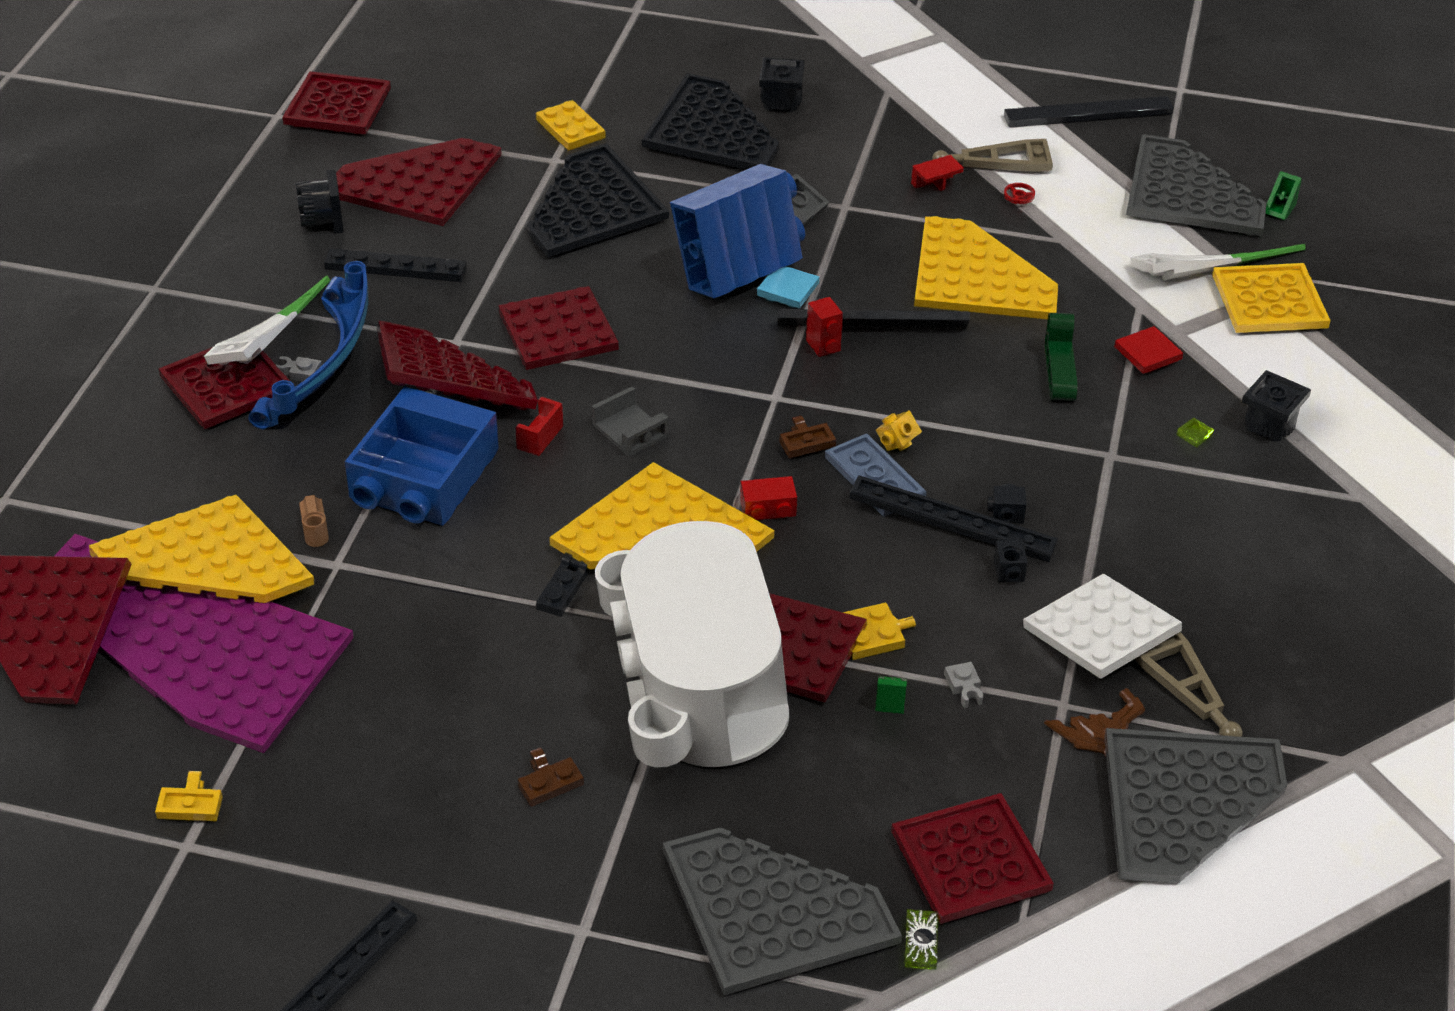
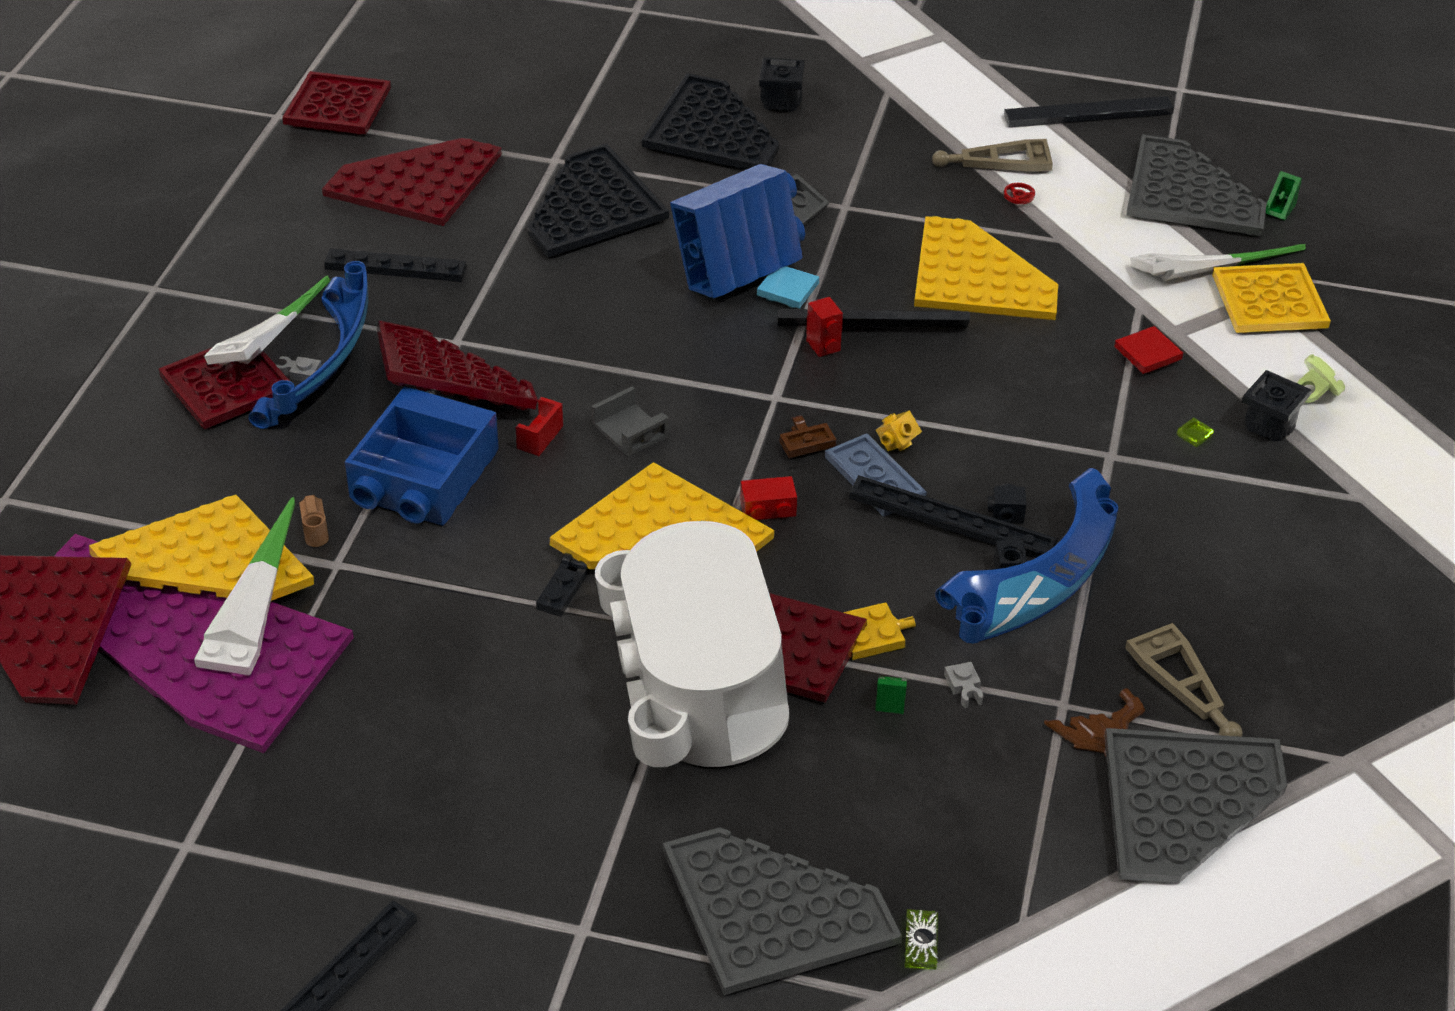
(189, 802): yellow plate -> none
(238, 628): none -> white plate
(320, 202): black piece -> none
(549, 780): reddish brown plate -> none
(558, 327): dark red plate -> none
(570, 125): yellow plate -> none
(935, 172): red panel -> none
(971, 858): dark red plate -> none
(1016, 595): none -> blue panel
(1060, 357): dark green beam -> none
(1102, 625): white plate -> none
(1321, 377): none -> yellowish green tile

